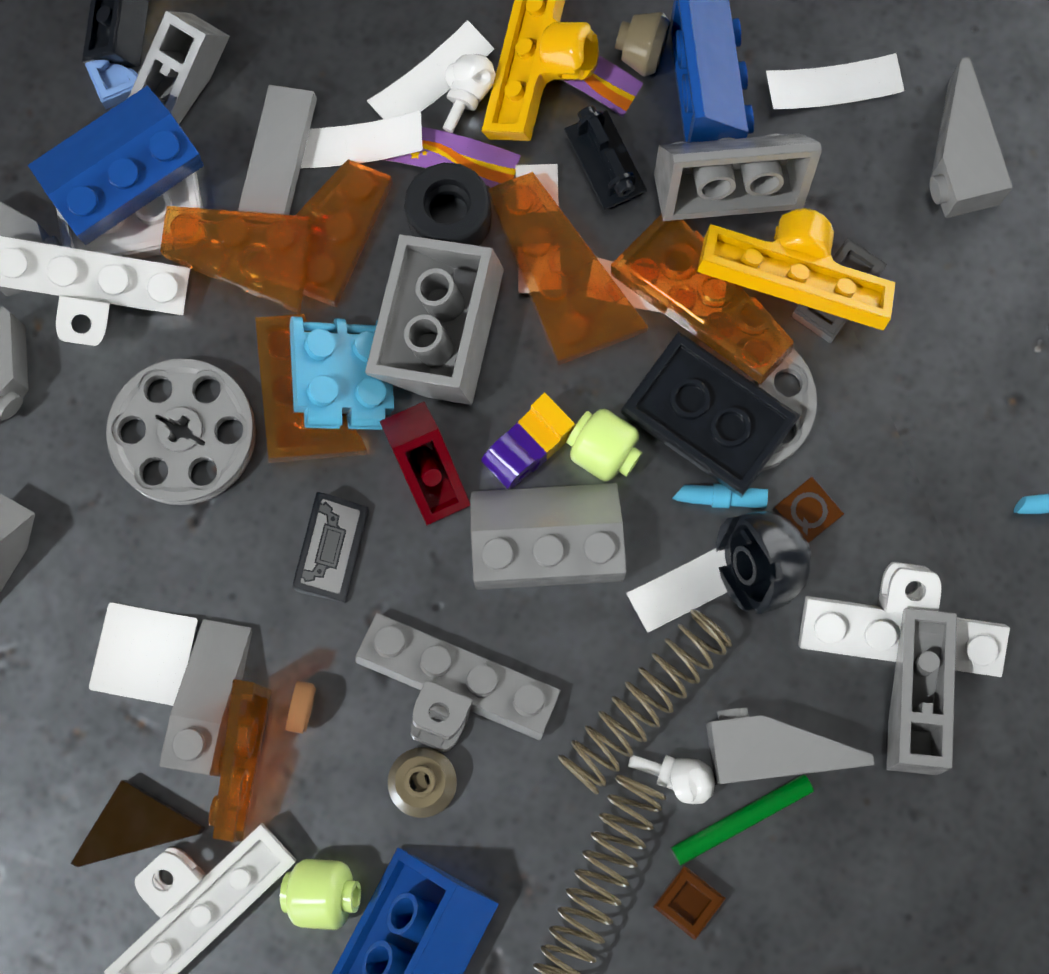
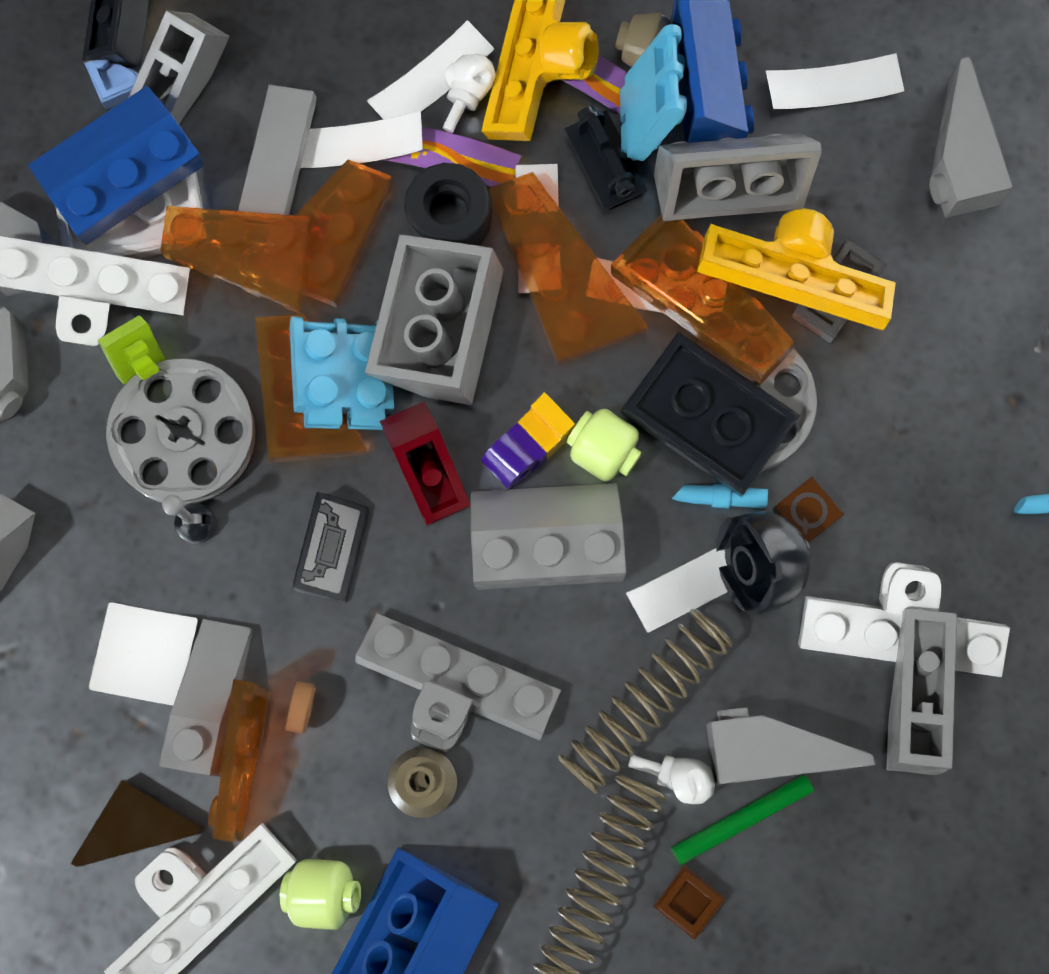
(132, 350): none -> lime tile
(189, 519): none -> black hinge
(652, 96): none -> medium azure plate

